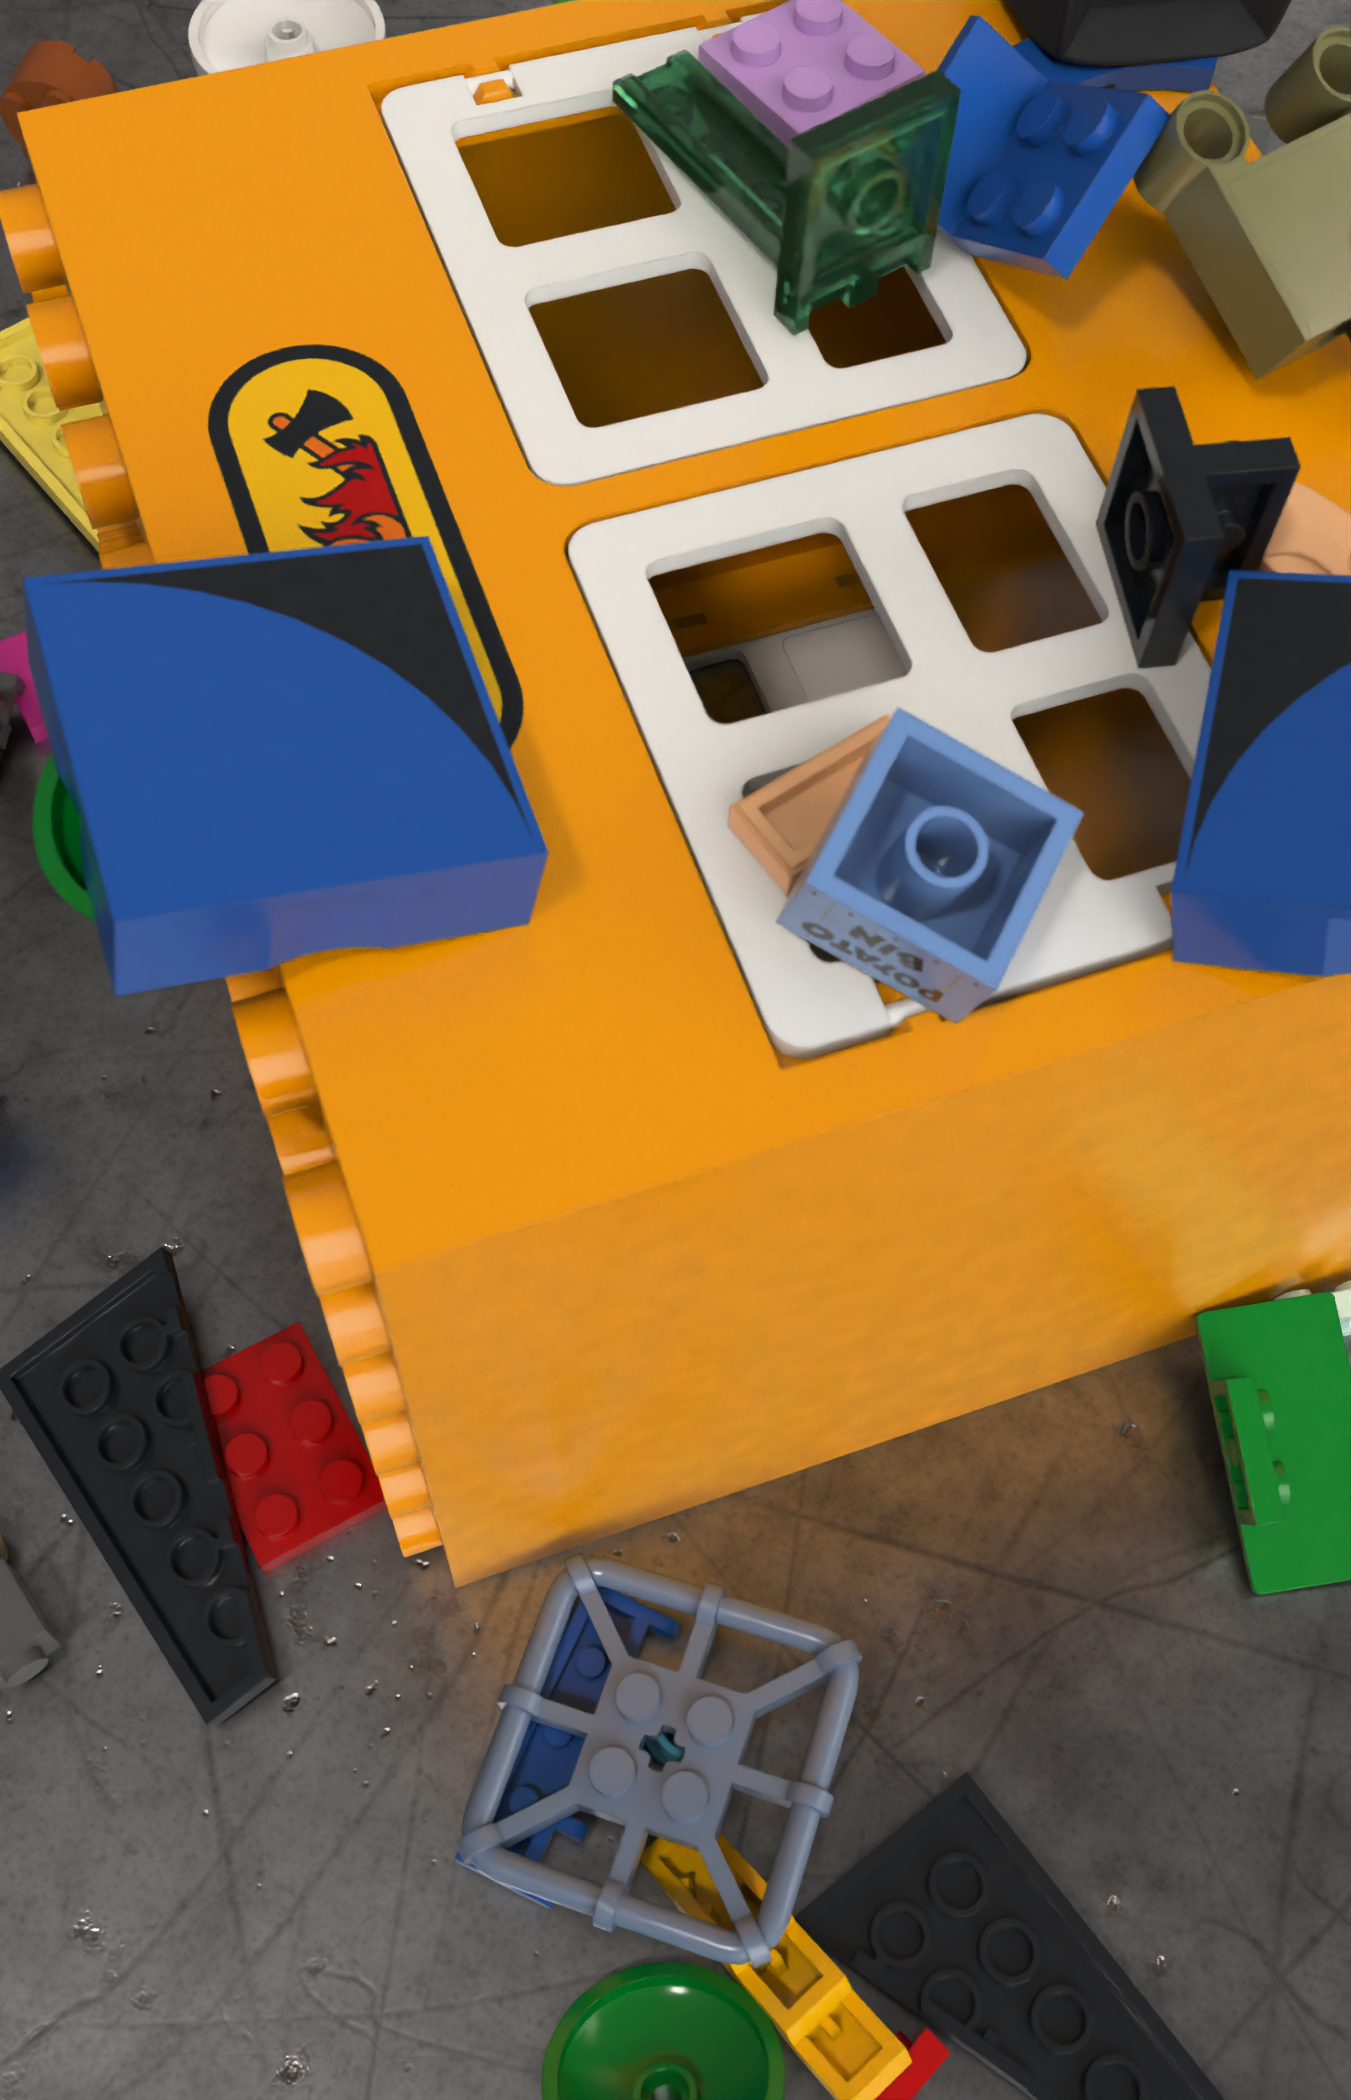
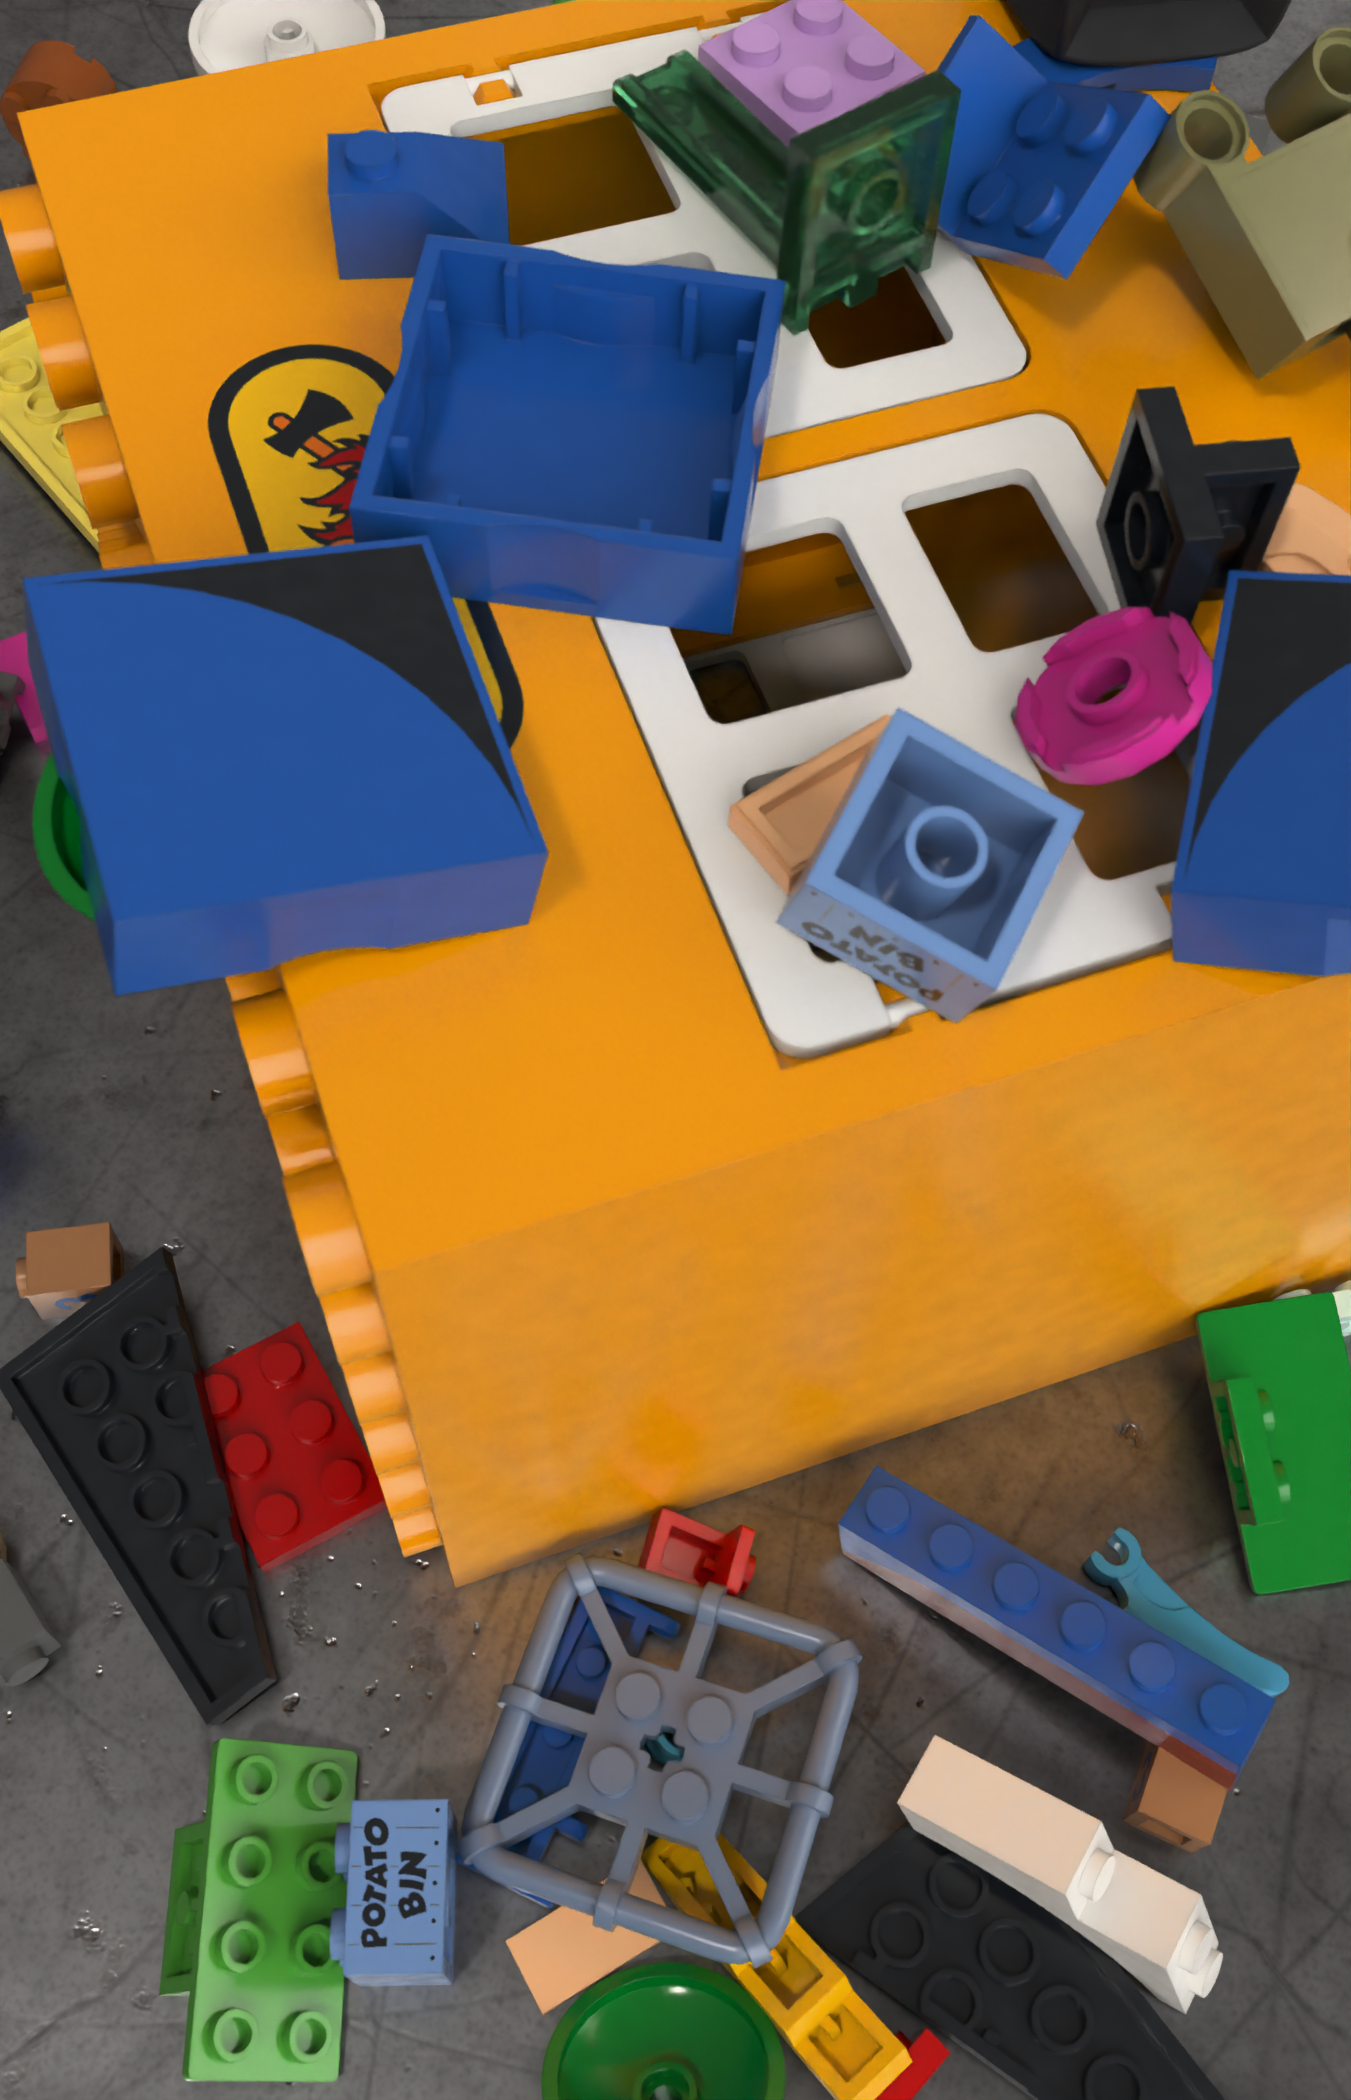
(68, 1267): none -> medium nougat brick
(256, 1915): none -> bright green bracket
(398, 1893): none -> medium blue brick
(406, 185): none -> blue slope
(569, 1954): none -> light nougat tile
(576, 431): none -> blue tile
(698, 1552): none -> red bracket
(1056, 1627): none -> blue brick
(1067, 1868): none -> white arch
(1142, 724): none -> dark pink tile
(1156, 1604): none -> dark azure piece
(1174, 1801): none -> medium nougat brick

